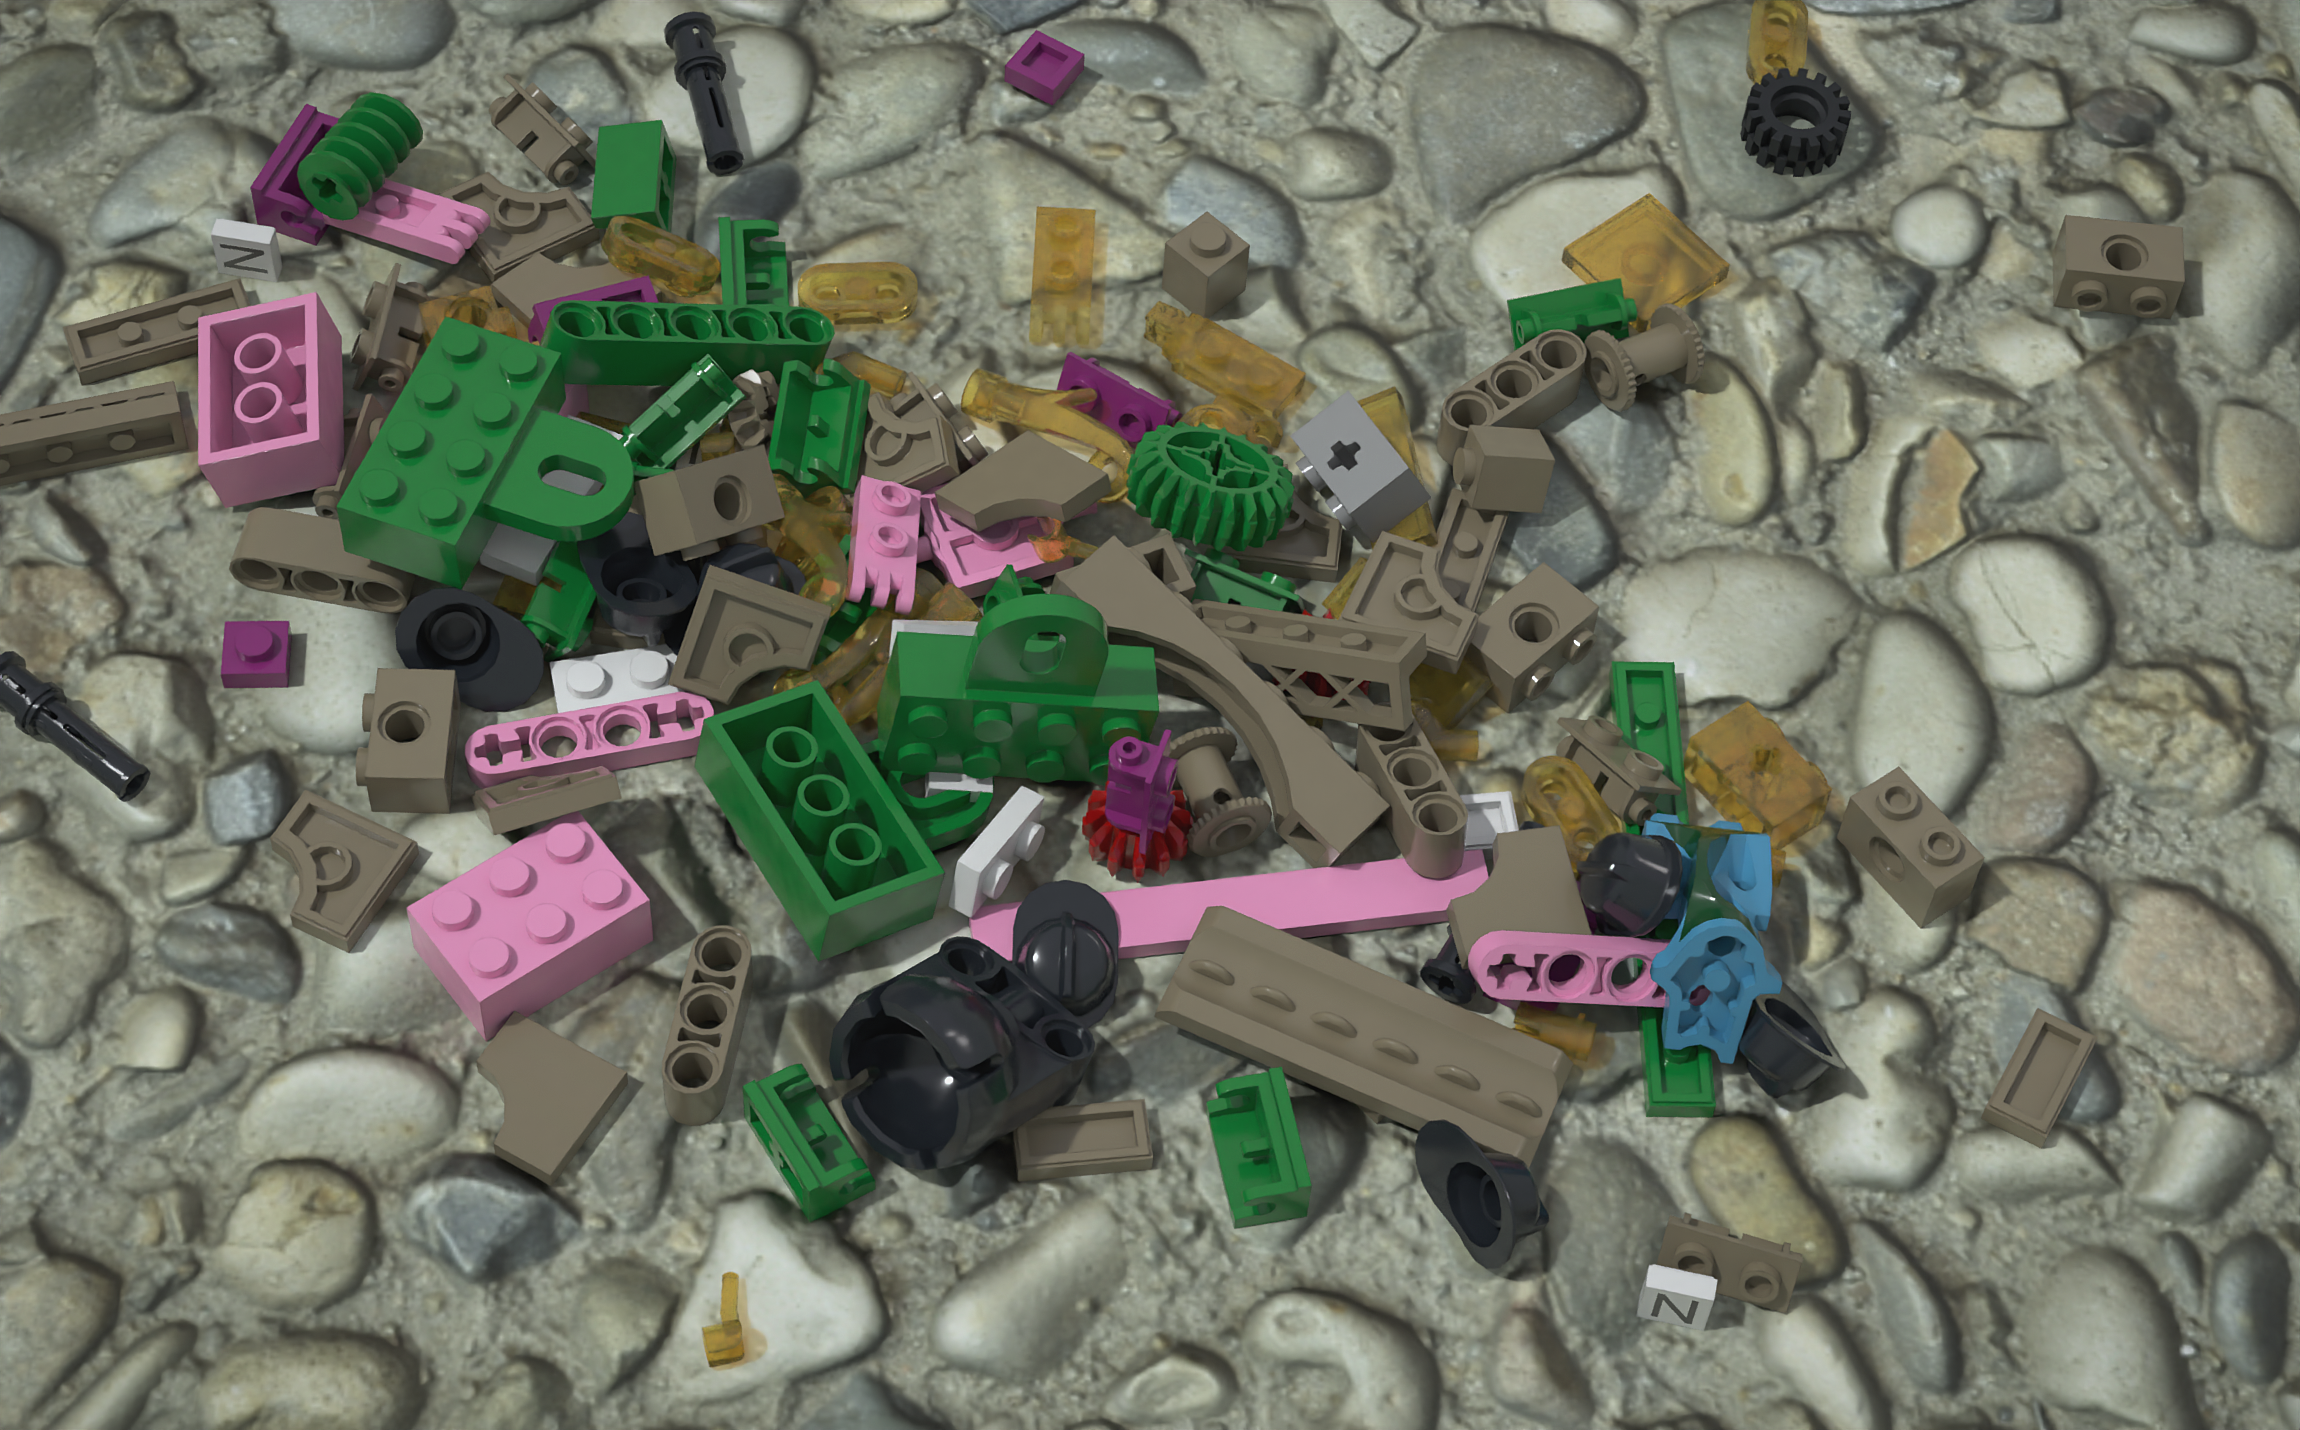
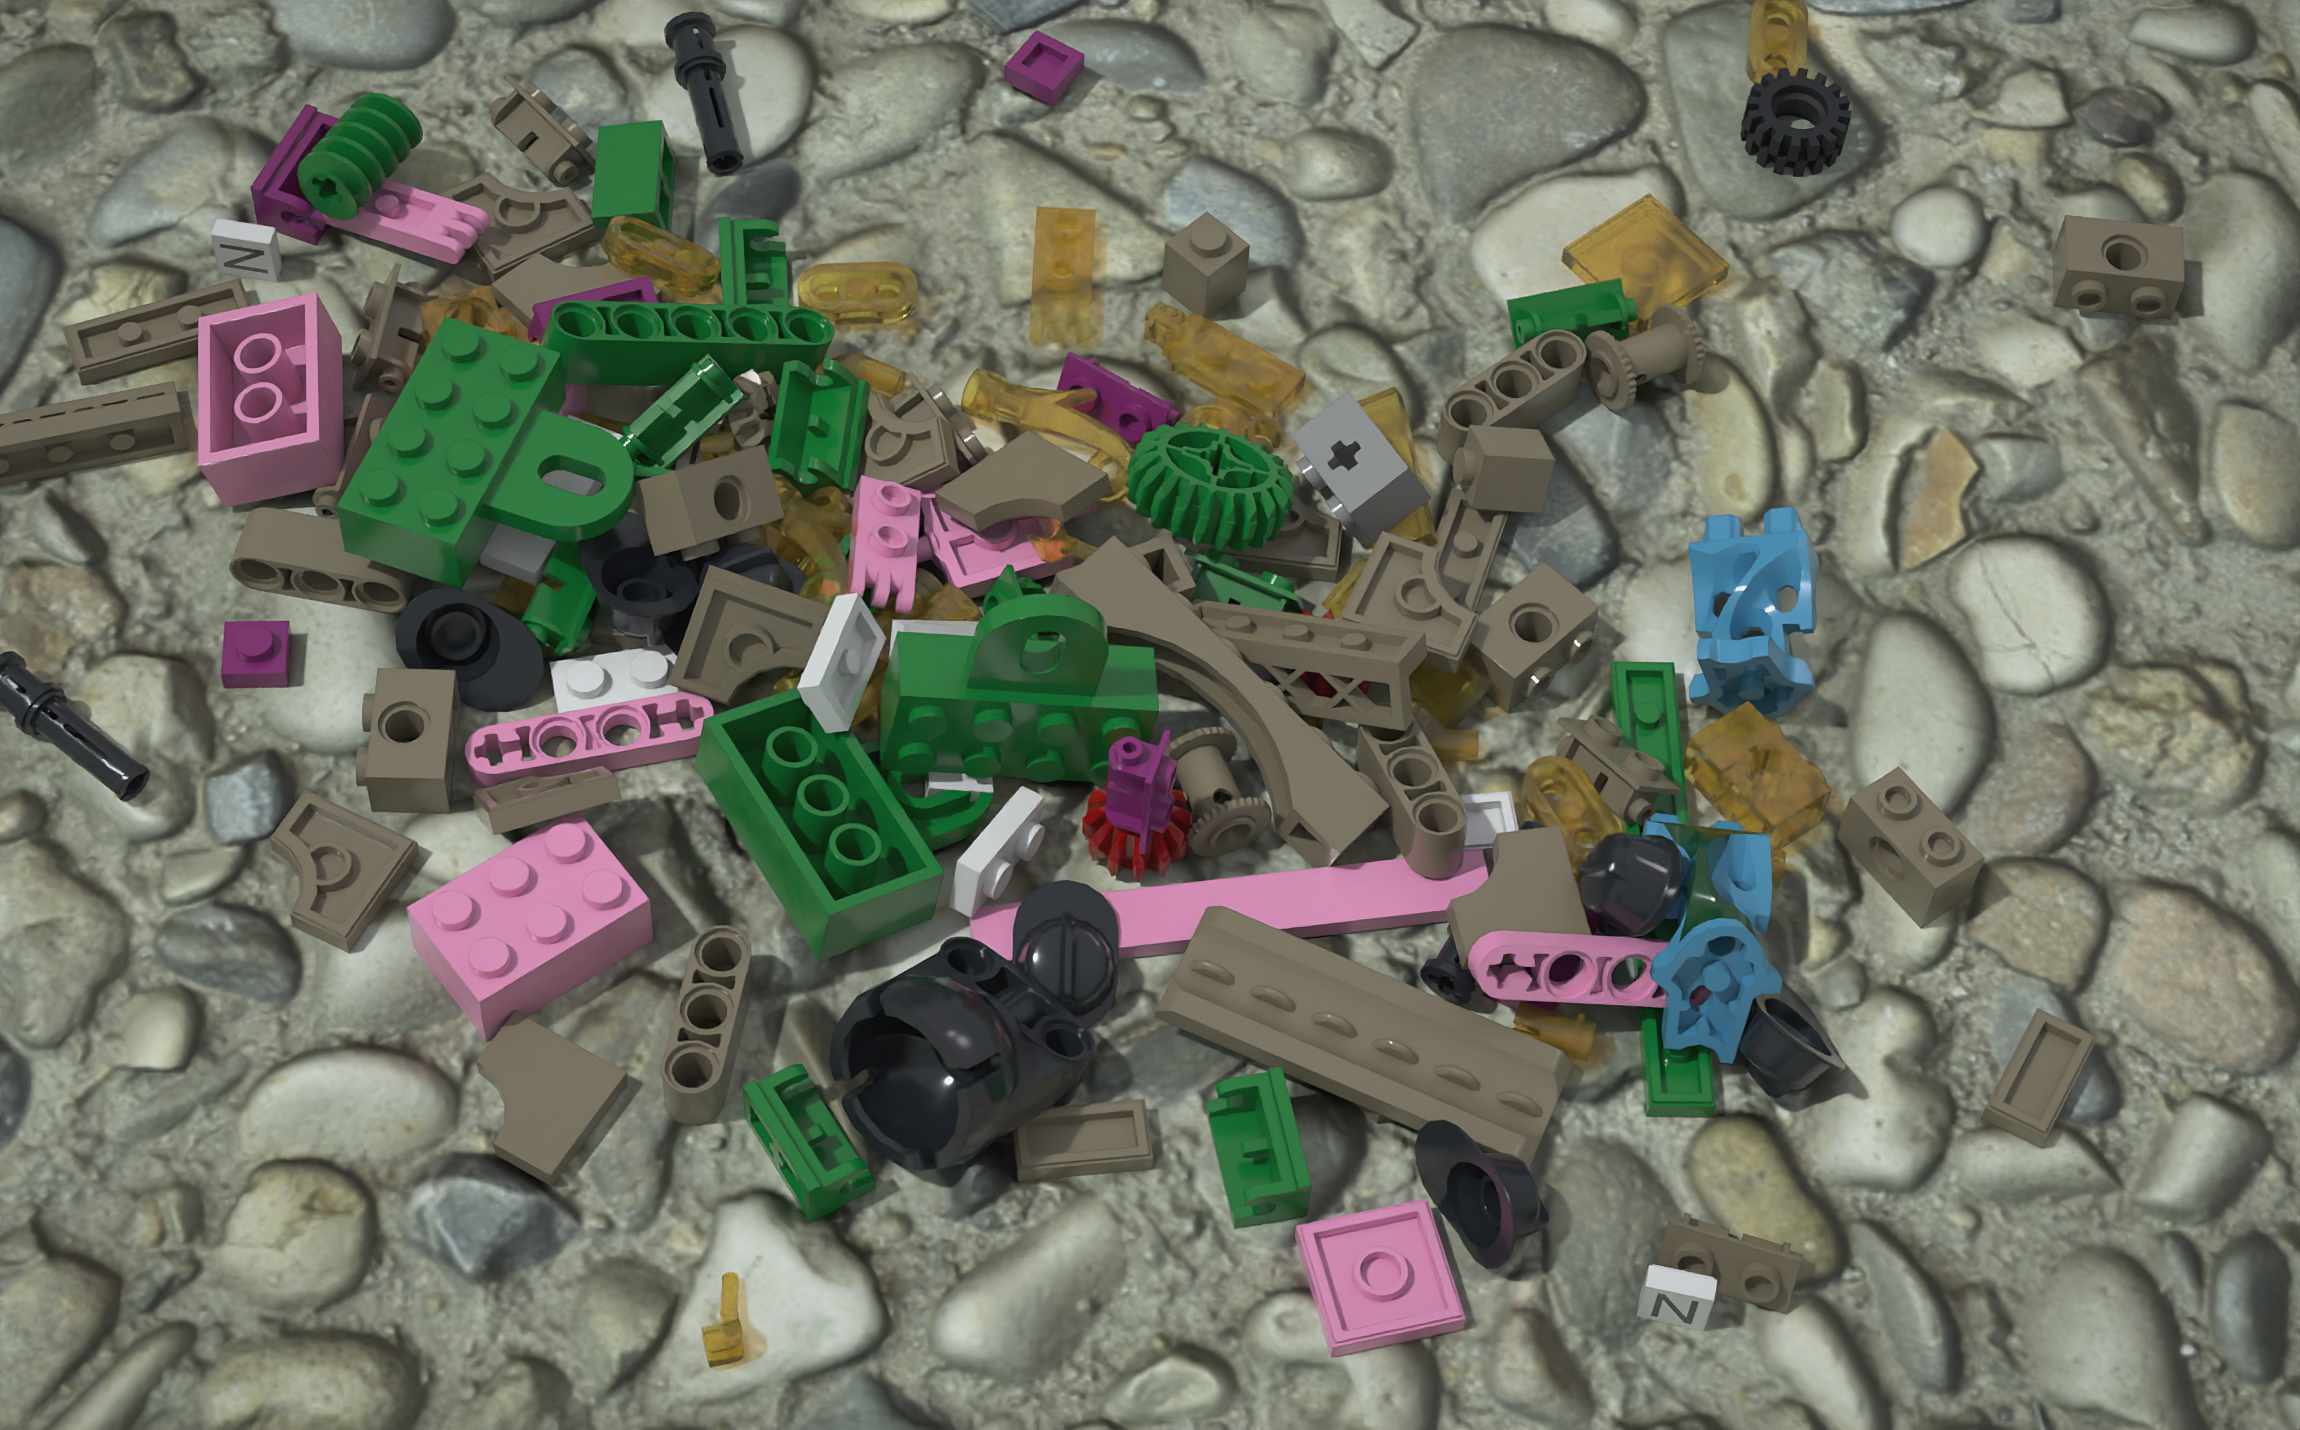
(841, 663): none -> white plate
(1379, 1277): none -> bright pink tile
(1753, 575): none -> dark azure hips

